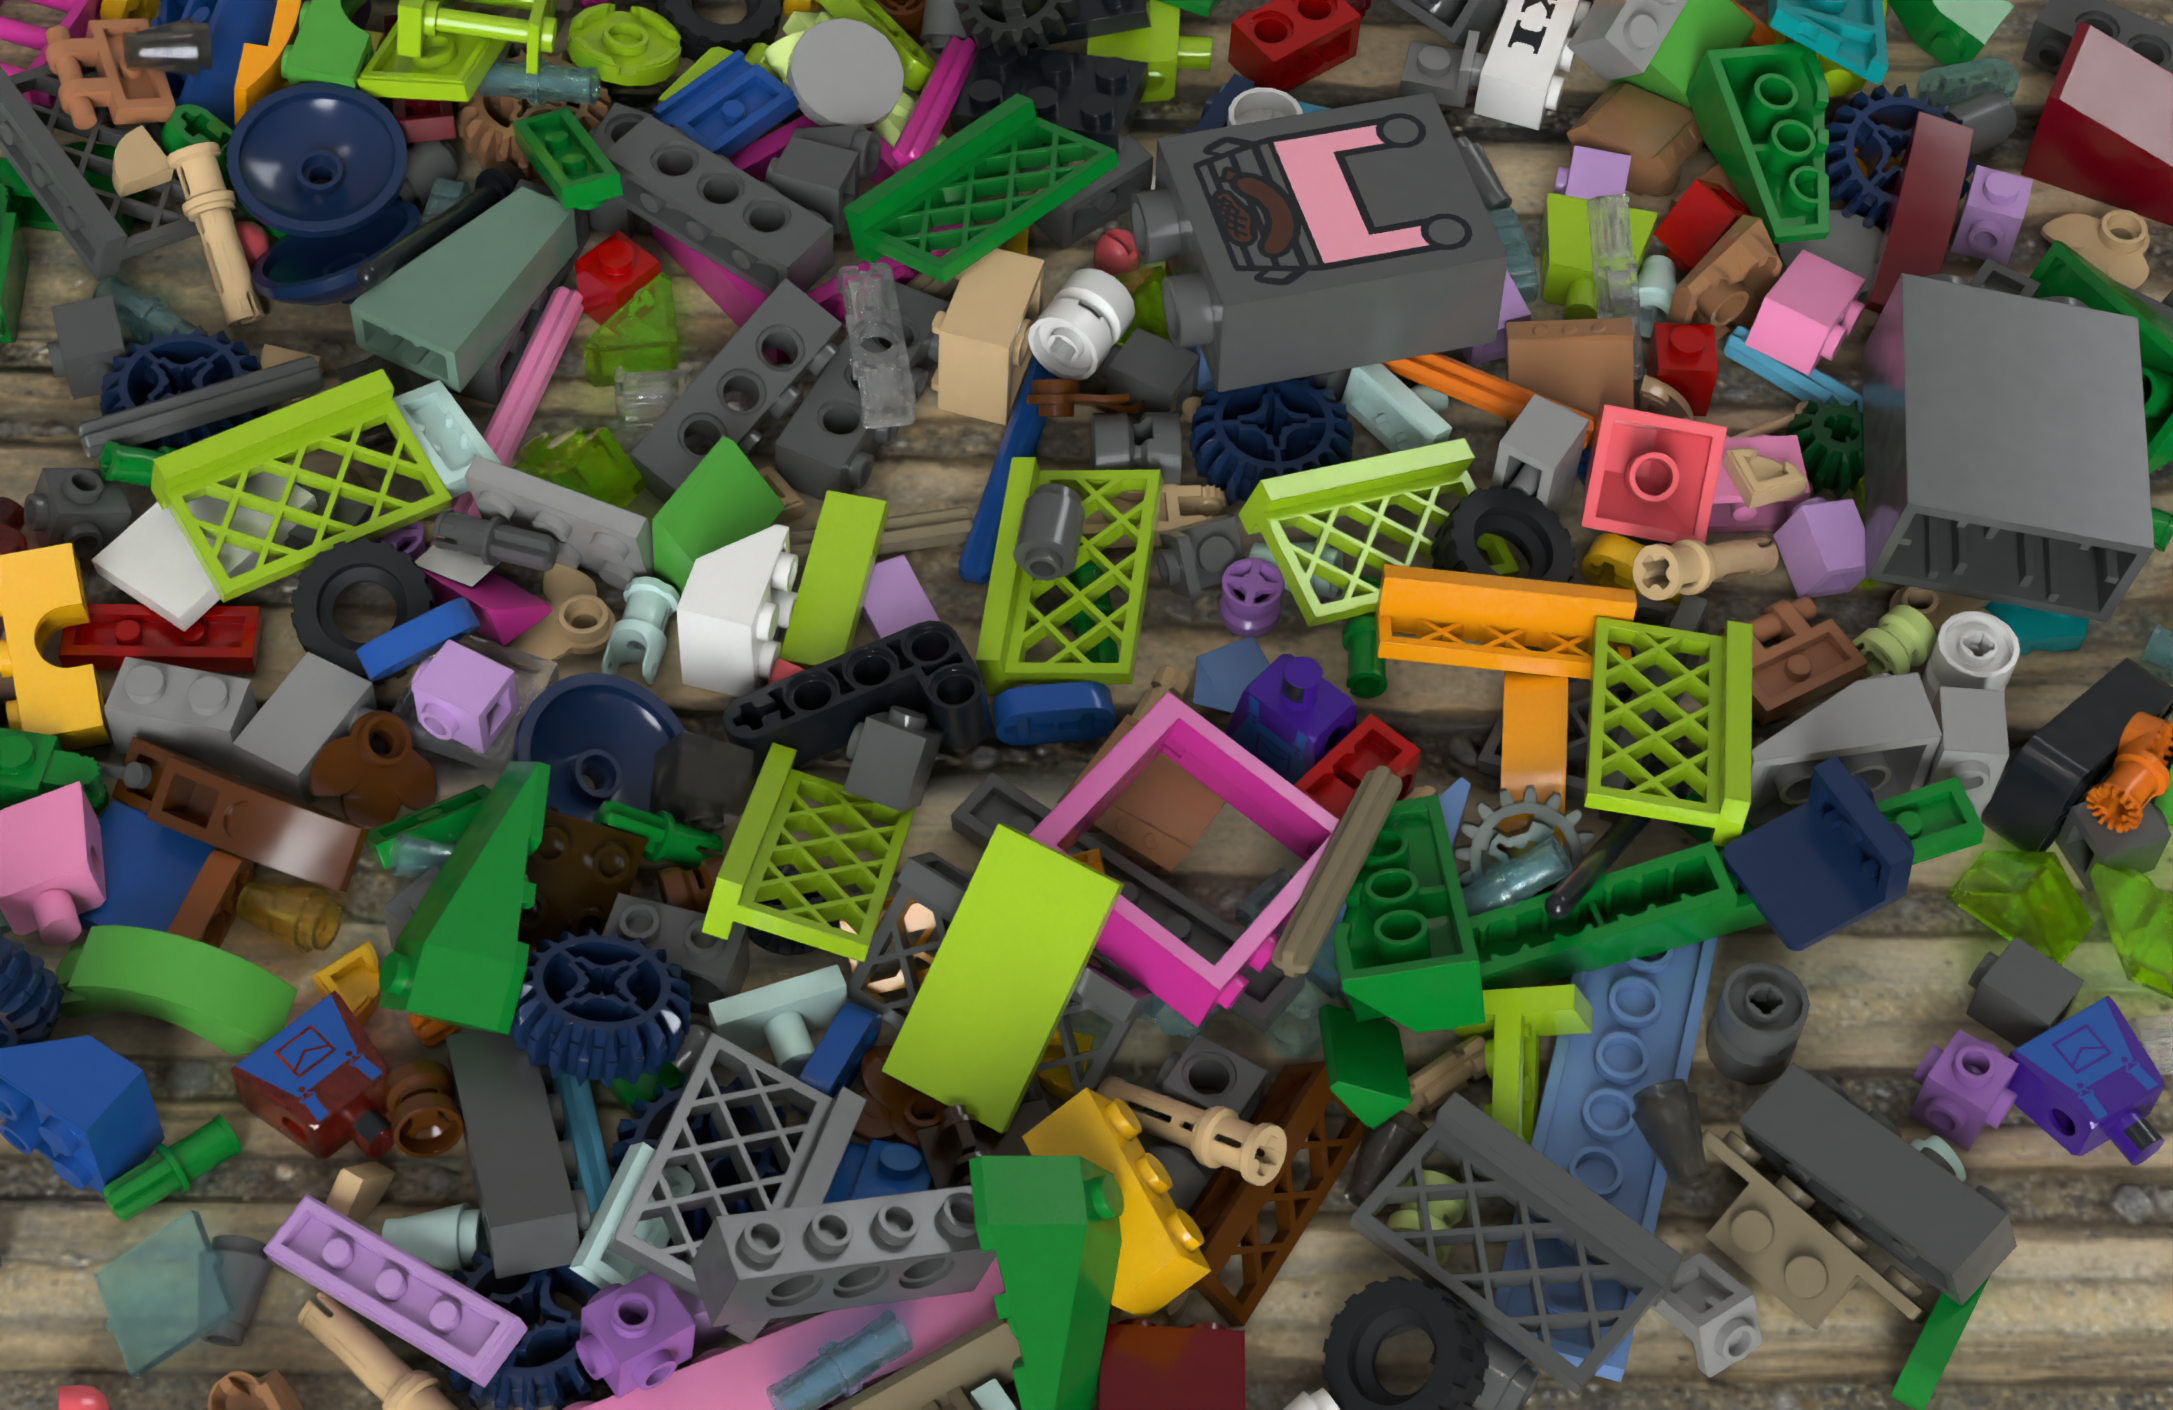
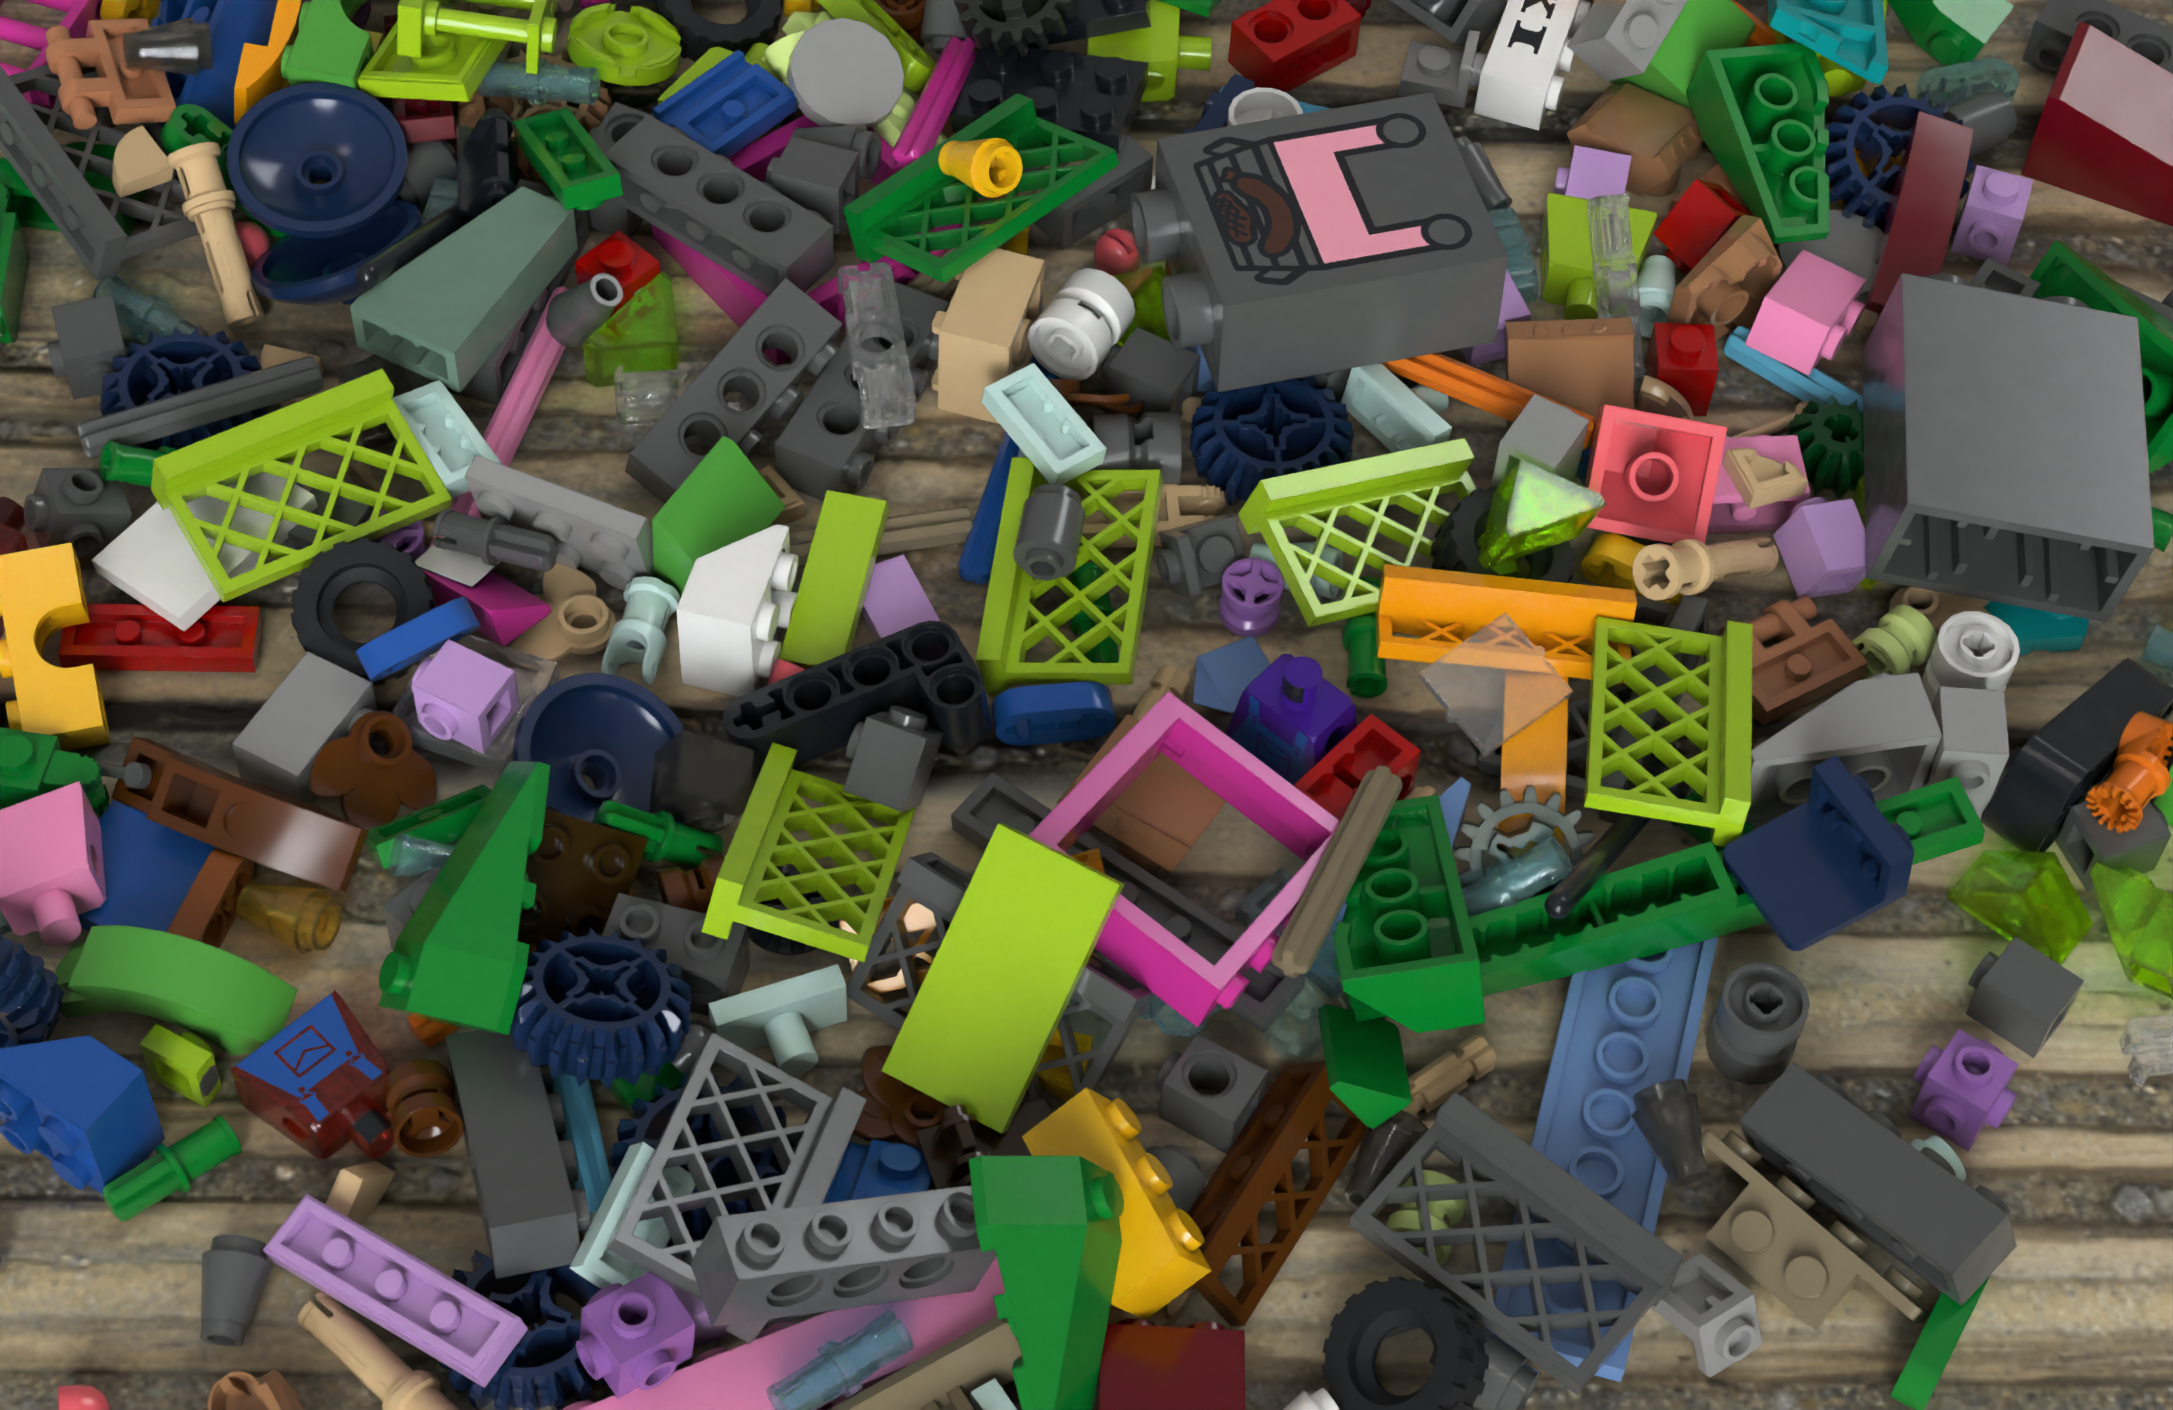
(164, 1293): clear light blue piece -> none
(180, 709): light grey brick -> none
(181, 1064): none -> lime plate
(354, 979): yellow tile -> none
(441, 1236): light aqua cone -> none
(485, 162): none -> black hinge
(583, 309): none -> flat silver cone
(585, 463): clear neon green slope -> none
(841, 1050): blue beam -> none
(984, 165): none -> yellow cone
(1043, 425): none -> light aqua tile
(1203, 1129): tan pin -> none
(1495, 684): none -> clear piece
(1513, 1032): lime bracket -> none
(1535, 512): none -> clear neon green slope
(2090, 1084): dark purple torso -> none
(2110, 243): tan plate -> none

